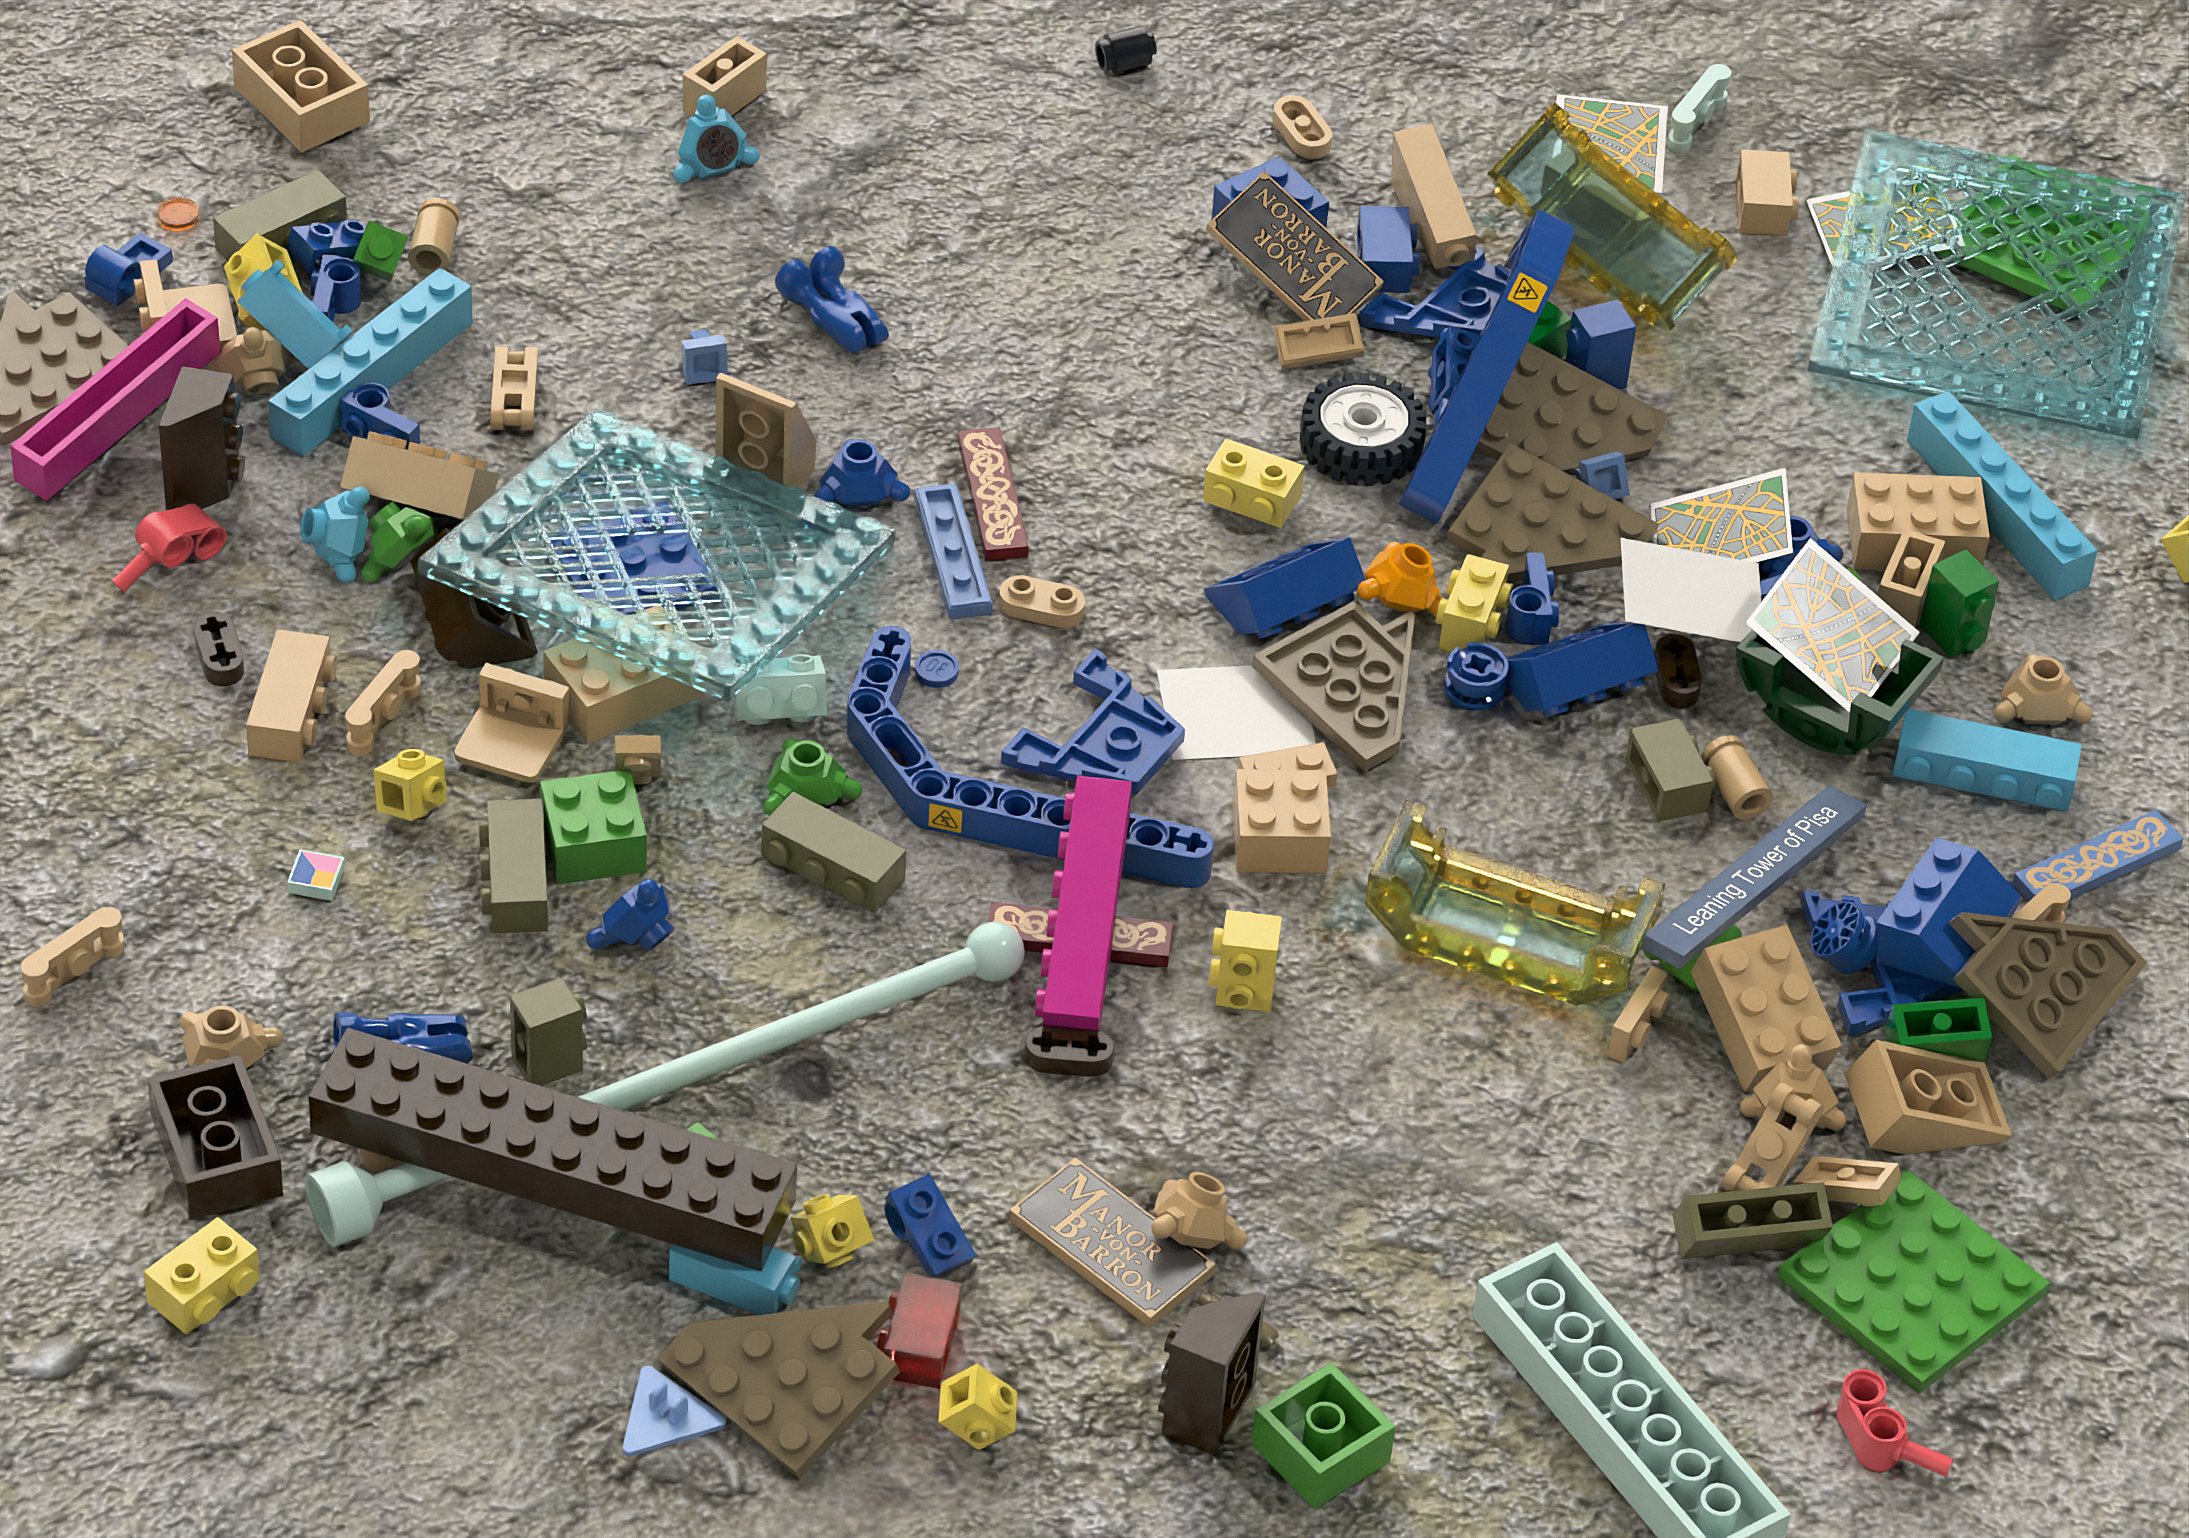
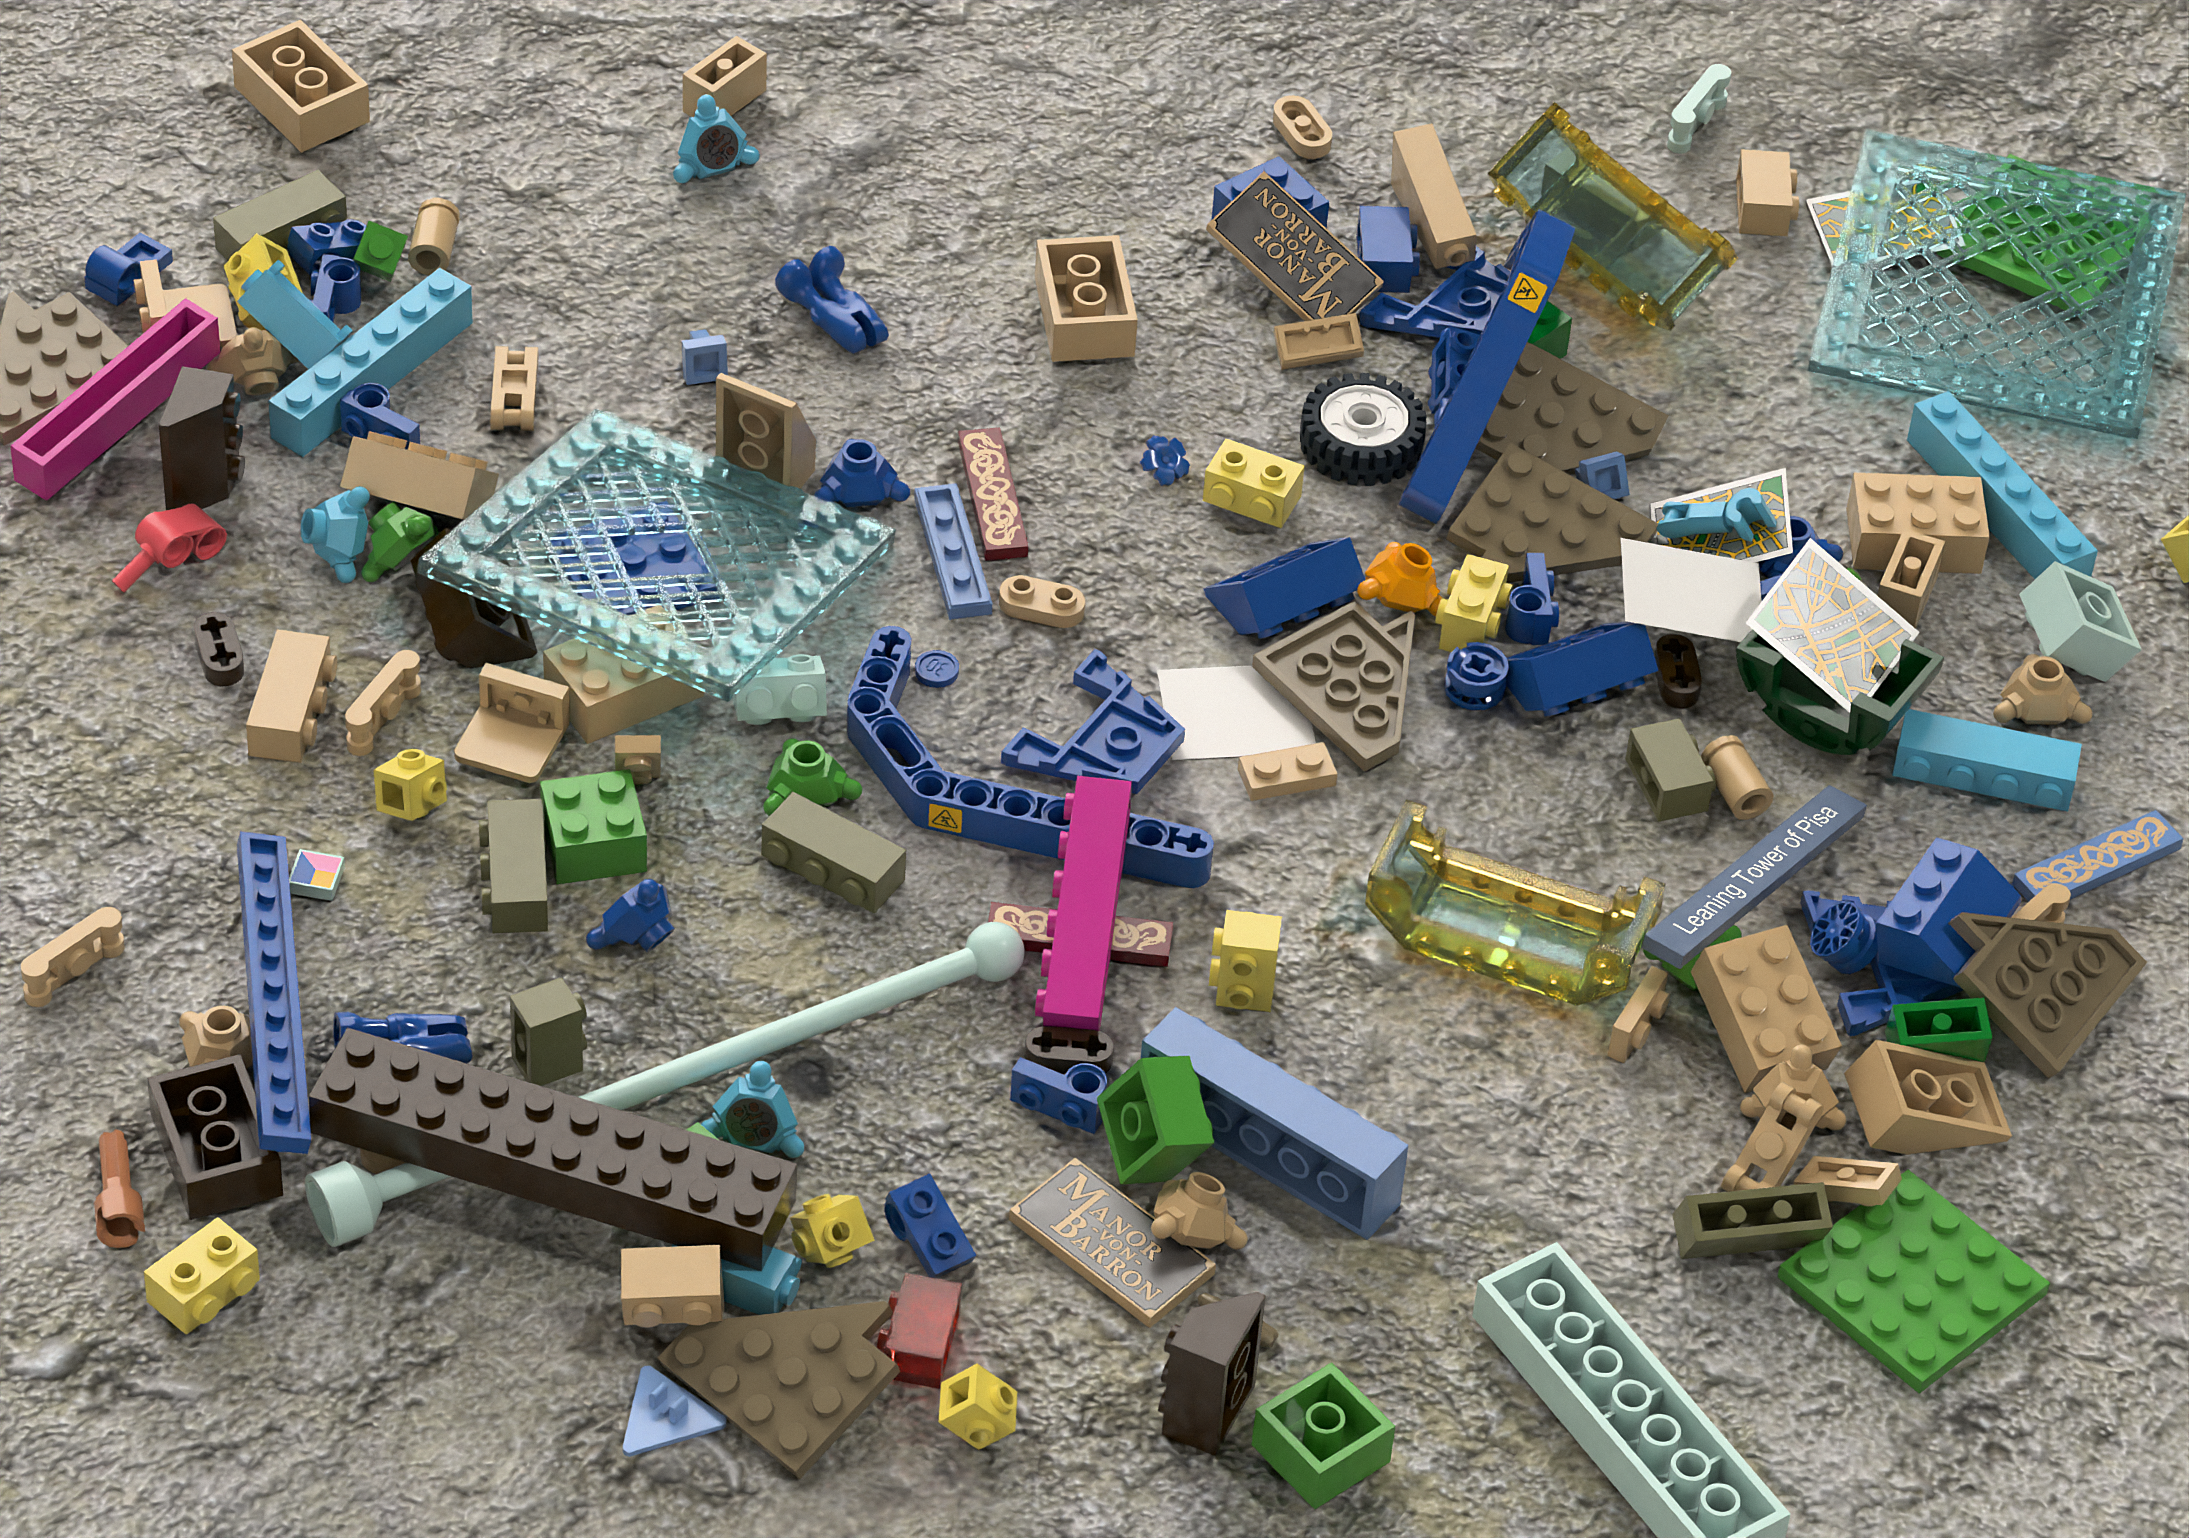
(118, 1206): none -> nougat piece
(178, 213): clear orange piece -> none
(273, 994): none -> plate
(672, 1285): none -> tan slope
(756, 1114): none -> medium azure rock
(1060, 1096): none -> blue plate
(1085, 298): none -> tan brick
(1125, 49): black brick -> none
(1155, 1119): none -> bright green brick
(1166, 459): none -> blue plant
(1281, 821): tan brick -> none
(1288, 1127): none -> medium blue brick
(1602, 342): blue brick -> none
(1625, 131): sticker -> none
(1716, 517): none -> medium azure piece
(1879, 1431): coral beam -> none
(1959, 603): green brick -> none
(2079, 622): none -> light aqua brick

